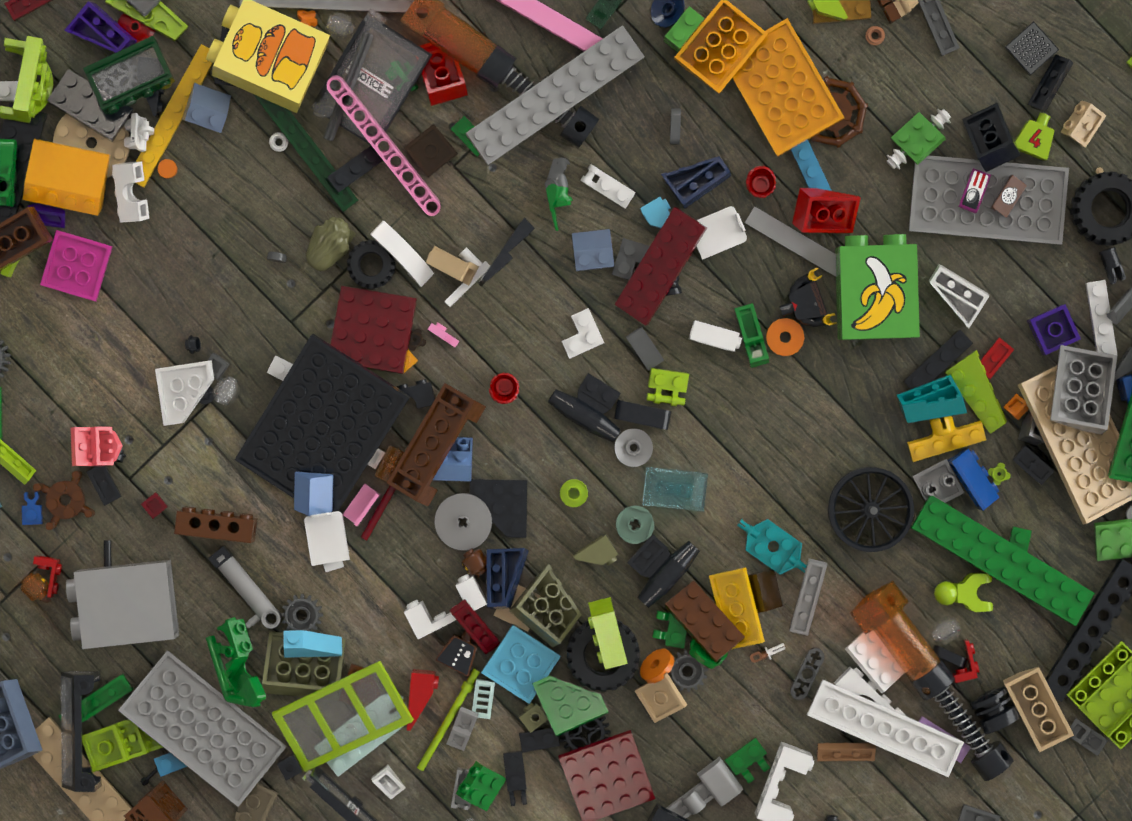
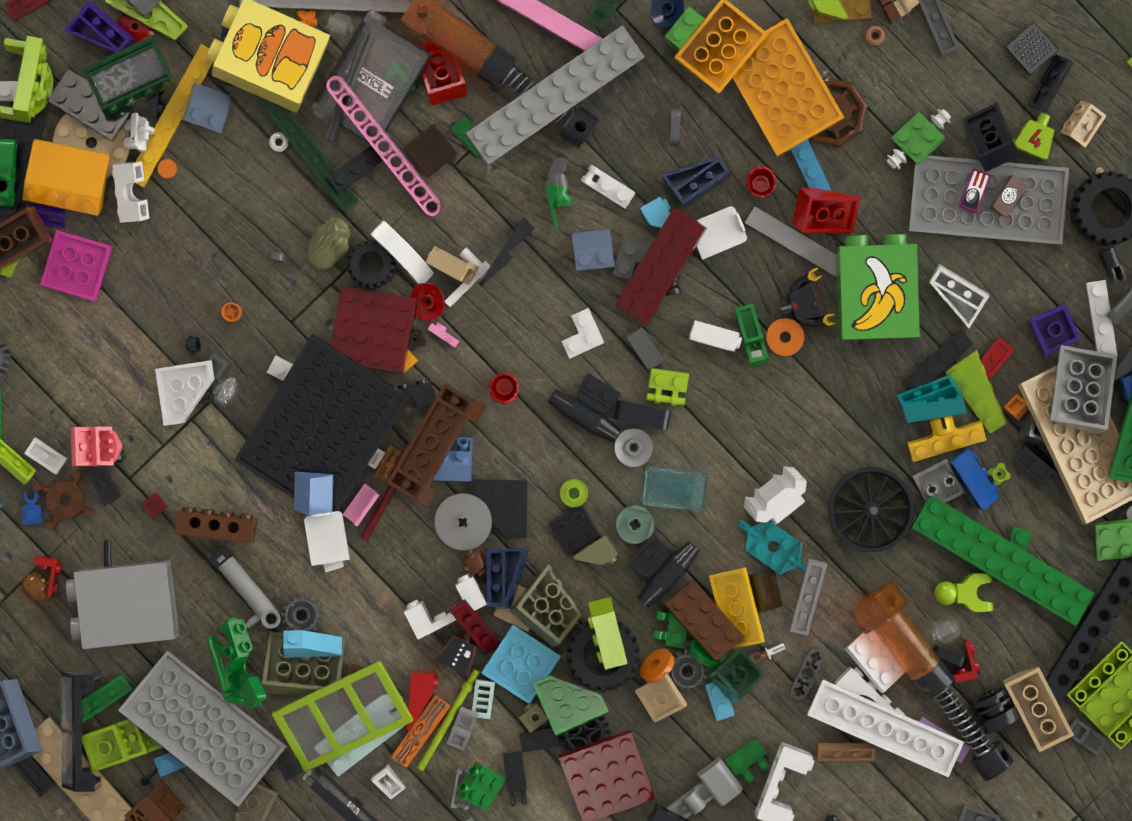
(34, 775): none -> black plate
(45, 455): none -> white plate
(228, 312): none -> orange wheel
(420, 731): none -> orange tile
(425, 310): none -> red dish
(574, 529): none -> black tile
(720, 703): none -> medium azure plate
(737, 675): none -> clear green brick
(777, 497): none -> white slope

